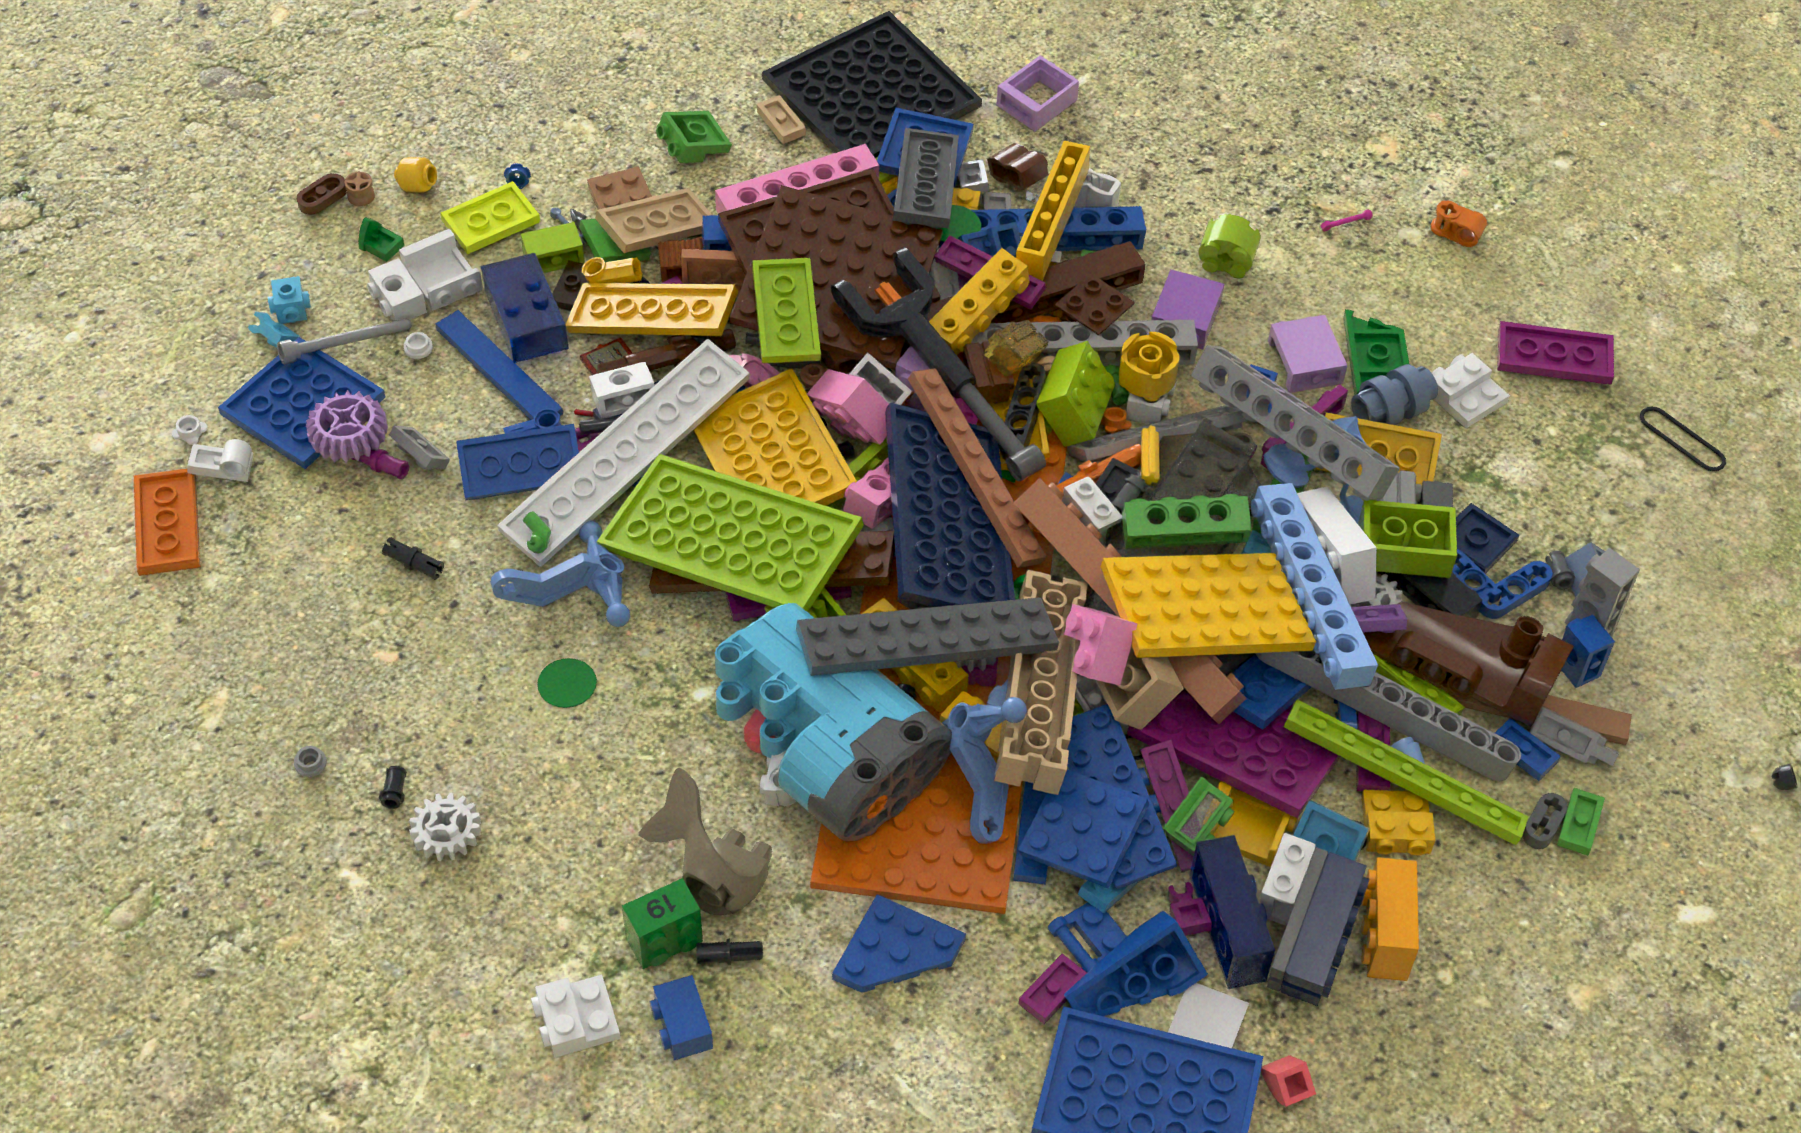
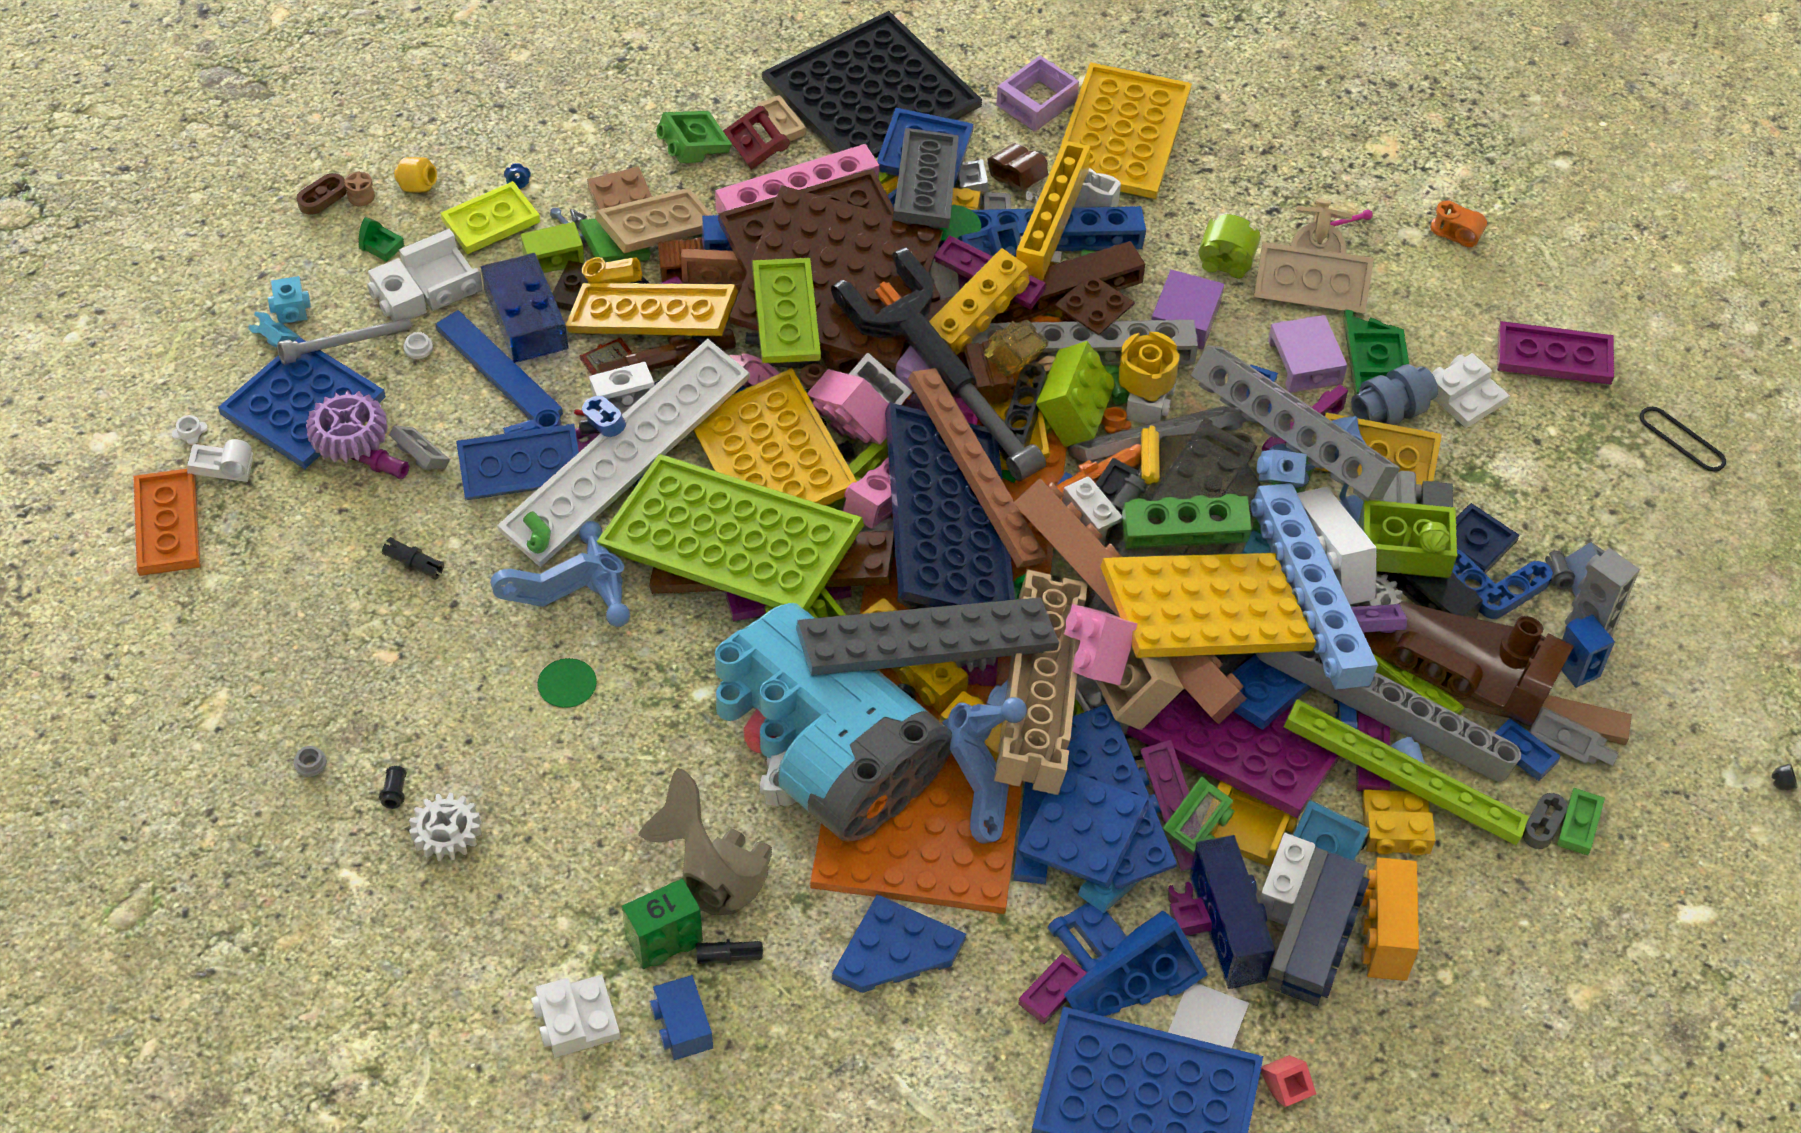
(606, 413): none -> blue beam
(749, 142): none -> dark red plate
(1128, 124): none -> yellow plate
(1281, 467): none -> light blue brick
(1315, 271): none -> tan plate
(1434, 537): none -> lime plate

